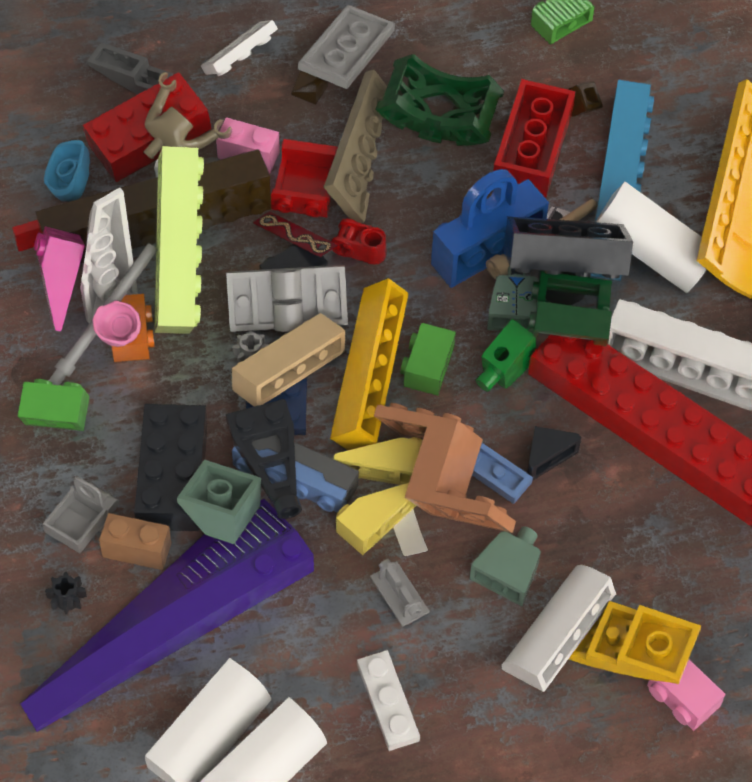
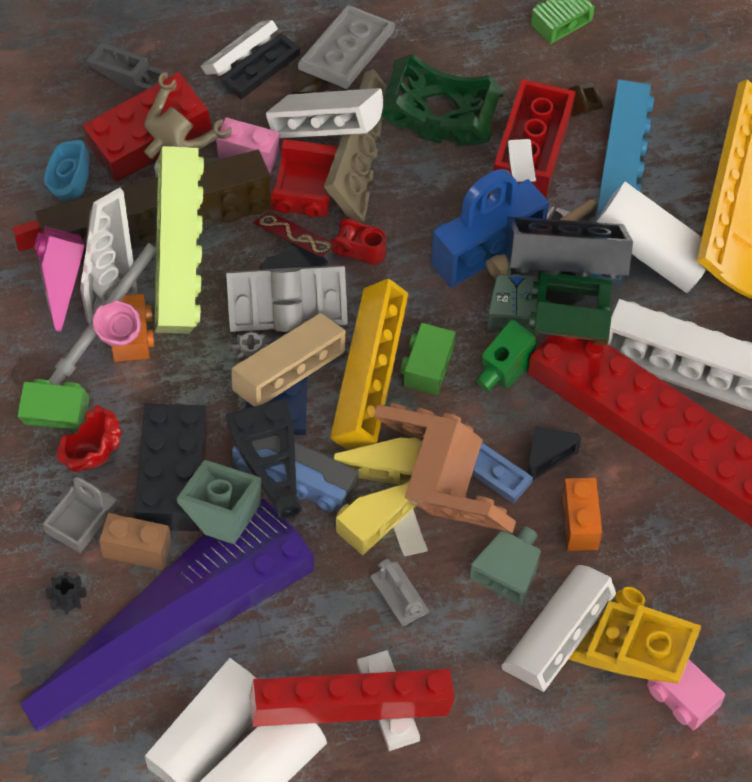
(92, 442): none -> red hair
(260, 66): none -> black plate
(326, 113): none -> white brick
(351, 697): none -> red brick
(521, 160): none -> white sticker
(581, 514): none -> orange brick
(629, 597): none -> yellow plate

